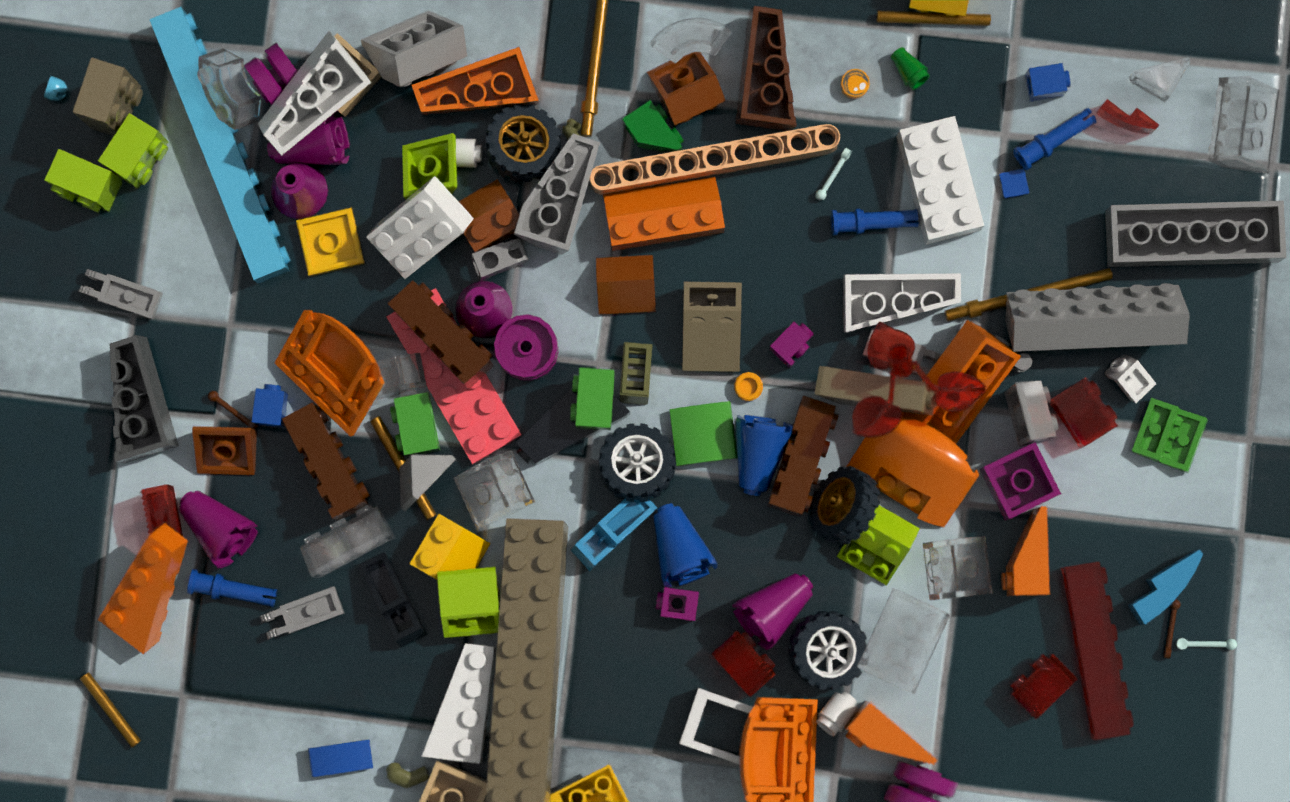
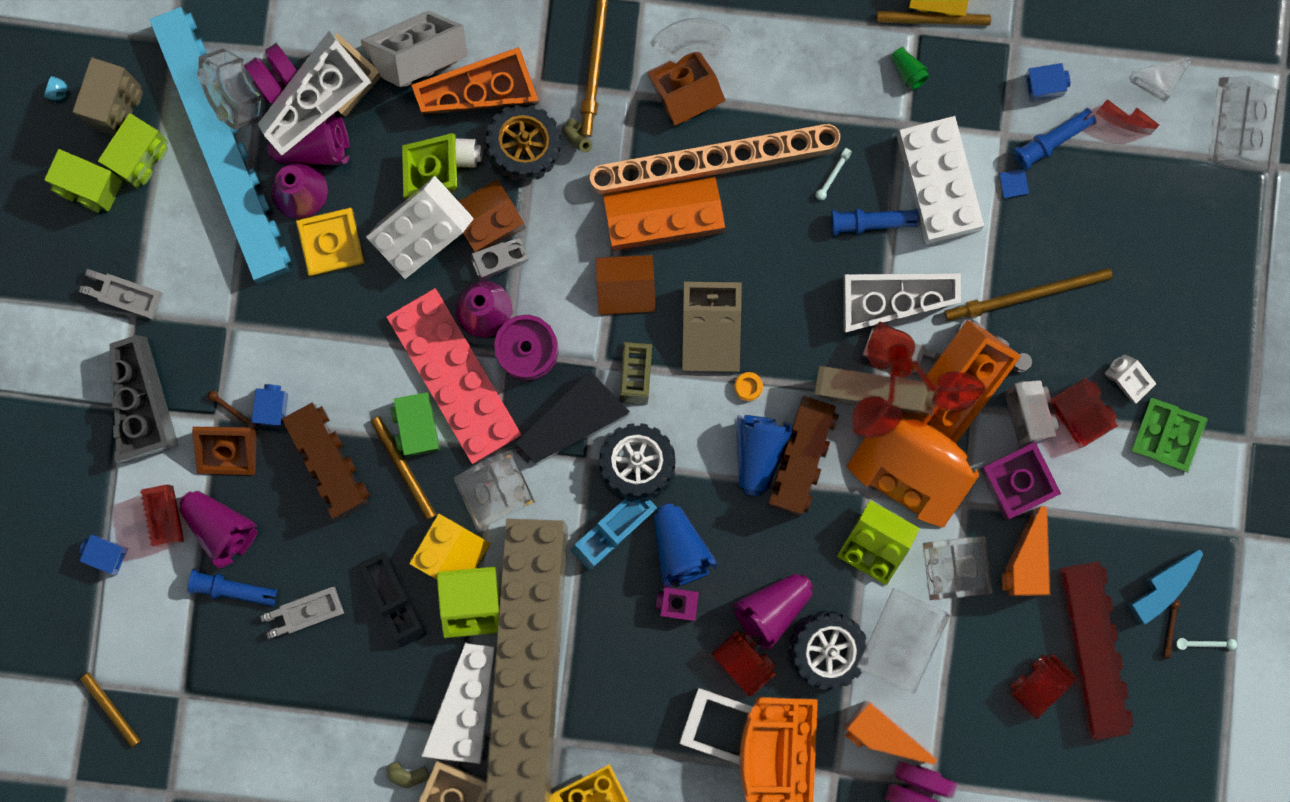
(102, 554): none -> blue brick
(144, 592): orange wedge -> none
(332, 368): orange slope -> none
(340, 758): blue slope -> none
(346, 541): clear slope -> none
(401, 376): clear brick -> none
(419, 474): light grey slope -> none
(441, 334): reddish brown wedge -> none
(555, 203): light grey wedge -> none
(594, 398): bright green brick -> none
(650, 130): green slope -> none
(703, 433): bright green slope -> none
(765, 86): reddish brown wedge -> none
(792, 343): magenta brick -> none
(837, 713): white brick -> none
(850, 499): black wheel -> none
(855, 83): light orange tile -> none
(1097, 317): light grey brick -> none
(1195, 233): light grey brick -> none

